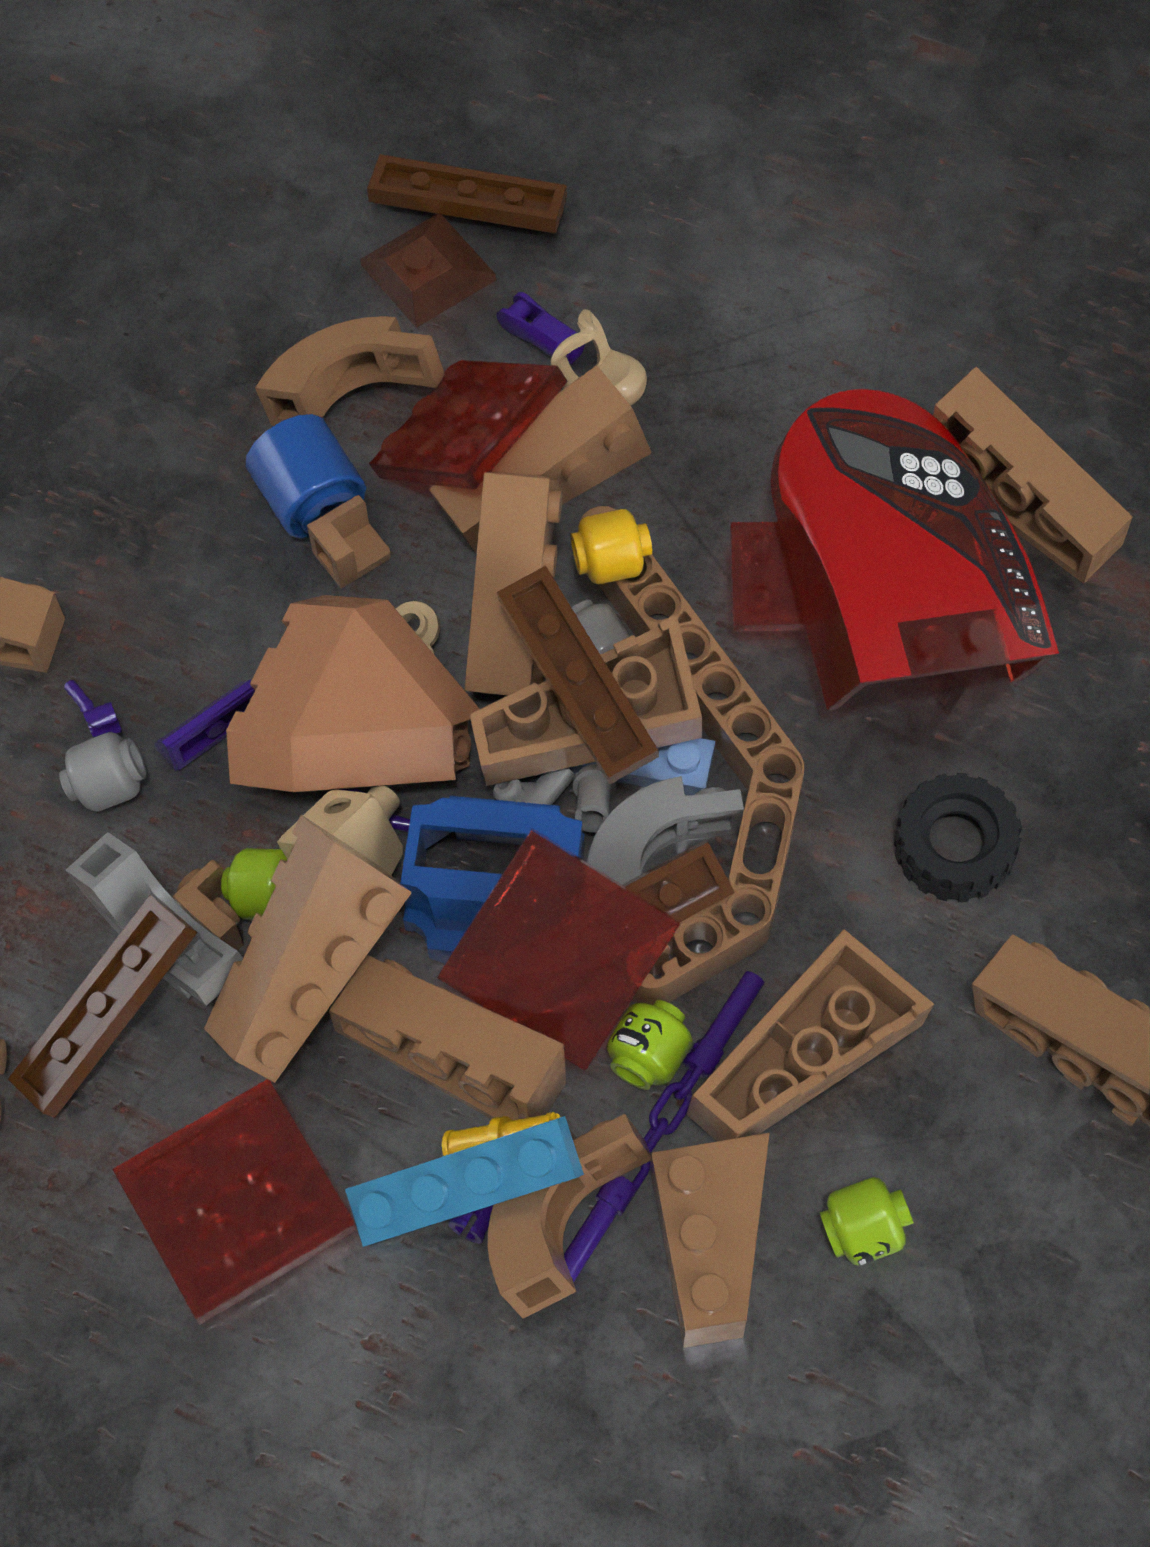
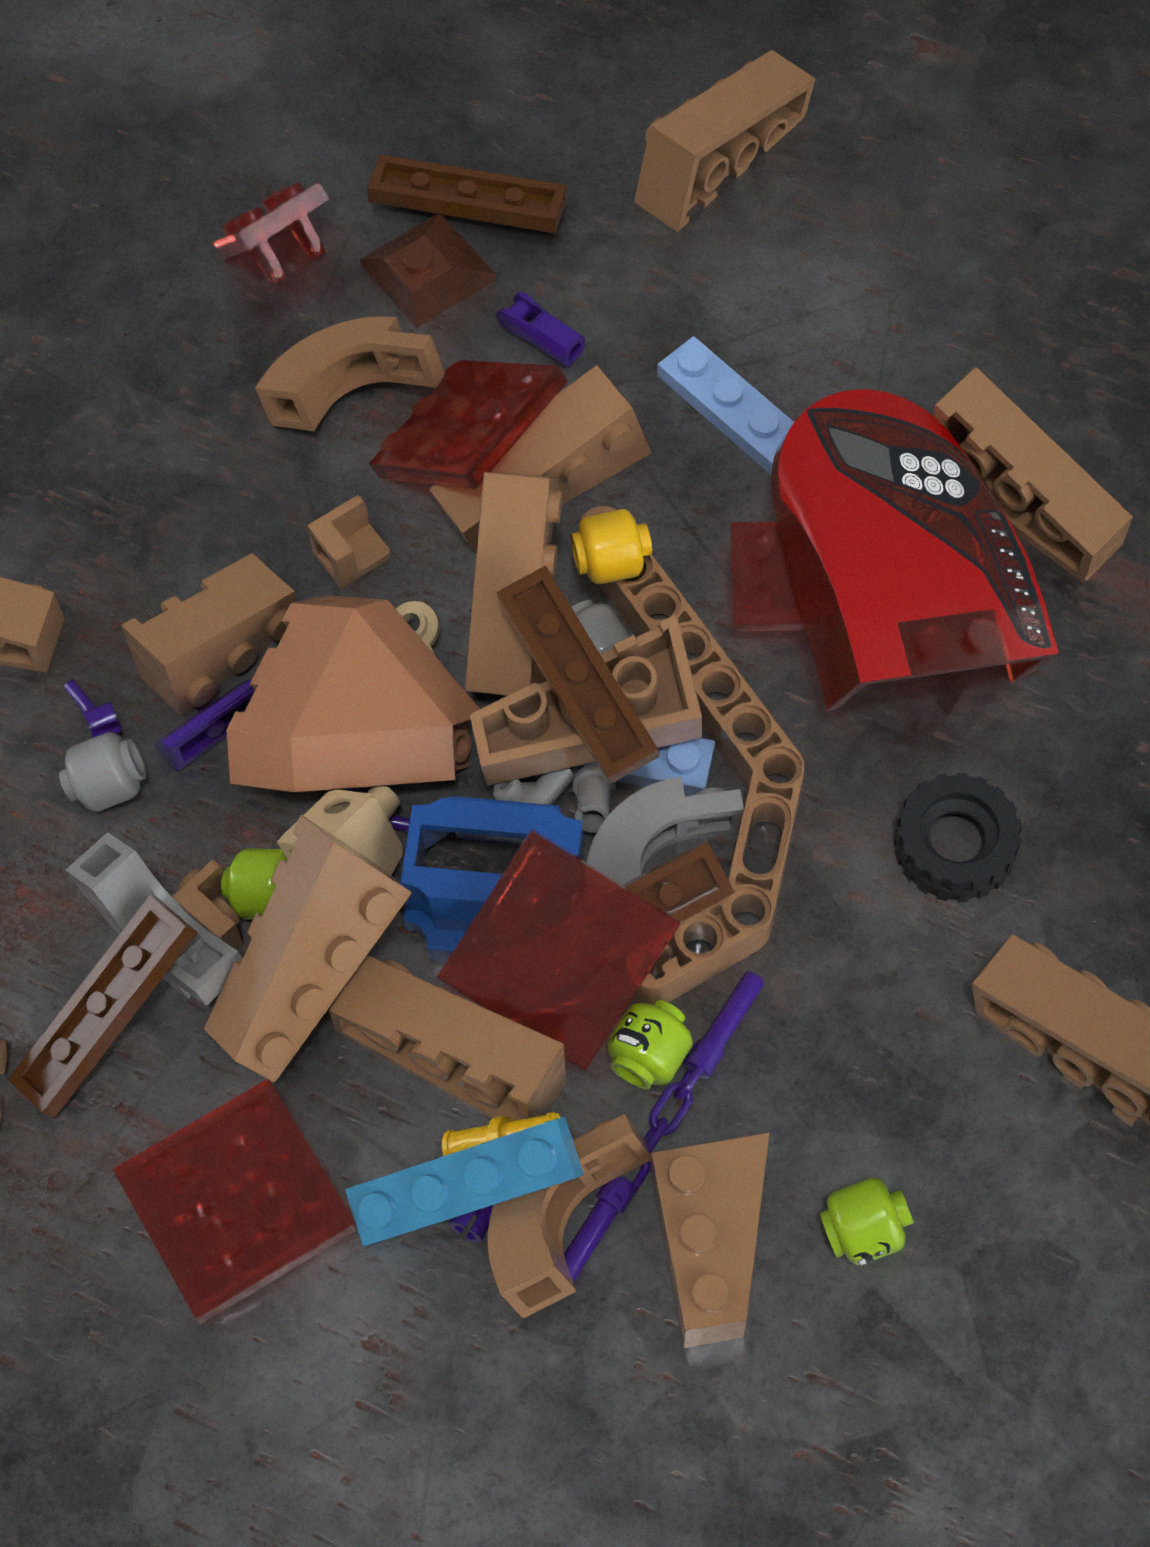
(211, 634): none -> medium nougat wedge
(282, 209): none -> clear red plate
(302, 472): blue piece -> none
(621, 369): tan piece -> none
(719, 135): none -> medium nougat wedge
(726, 400): none -> light blue plate
(817, 1034): medium nougat wedge -> none

